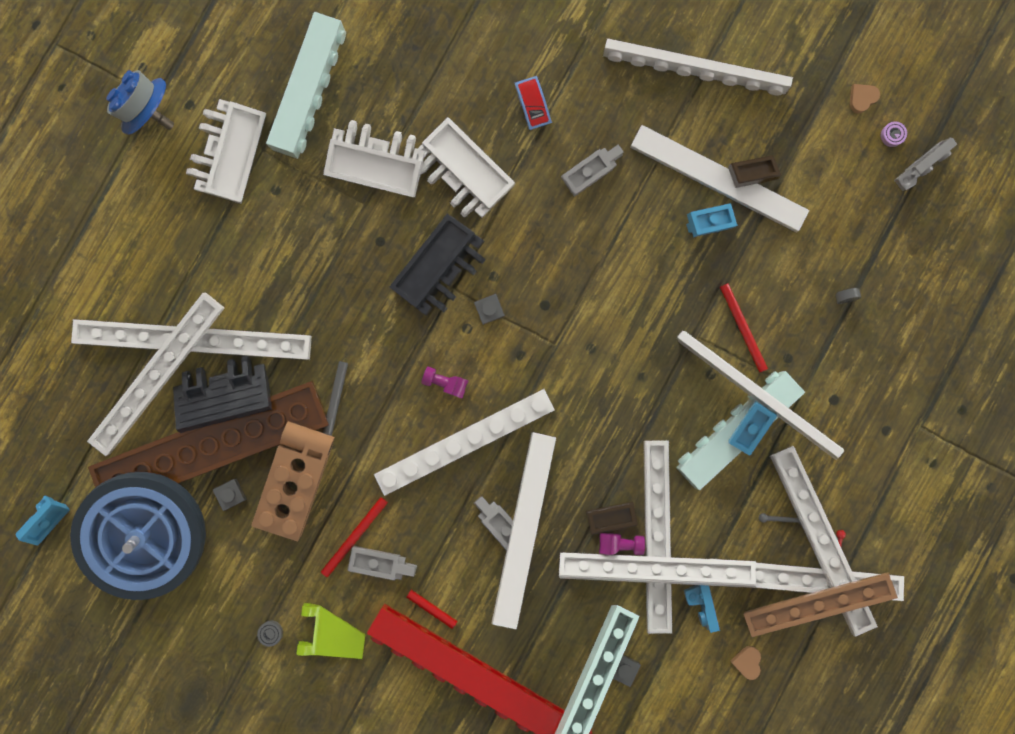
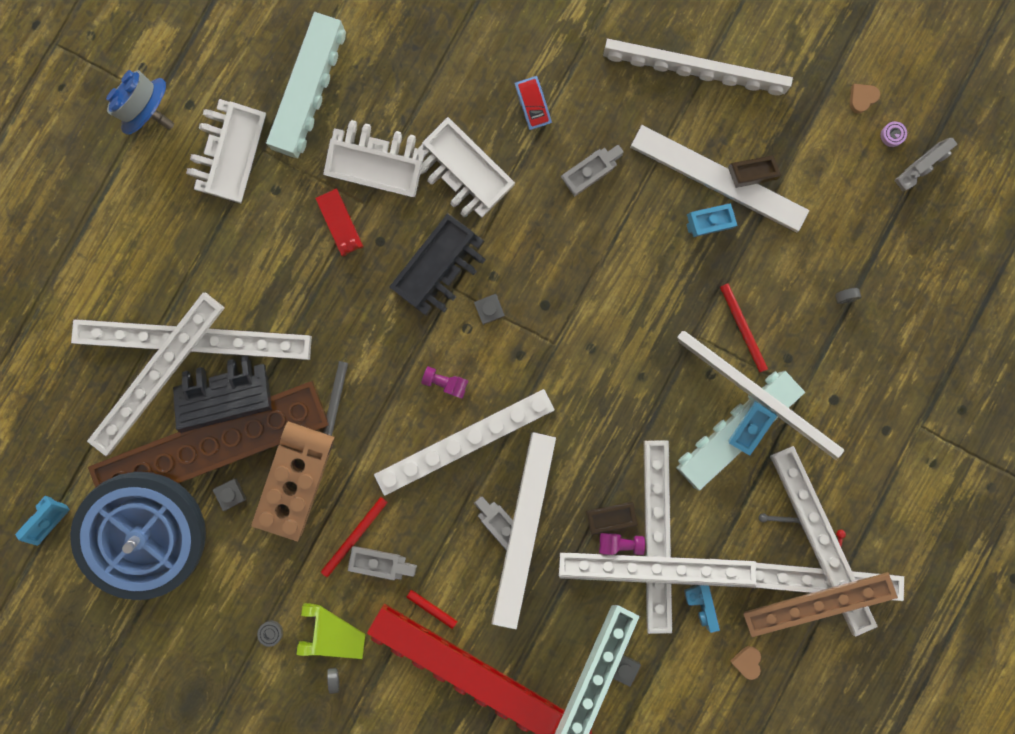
(333, 680): none -> dark grey tile
(339, 222): none -> red hinge

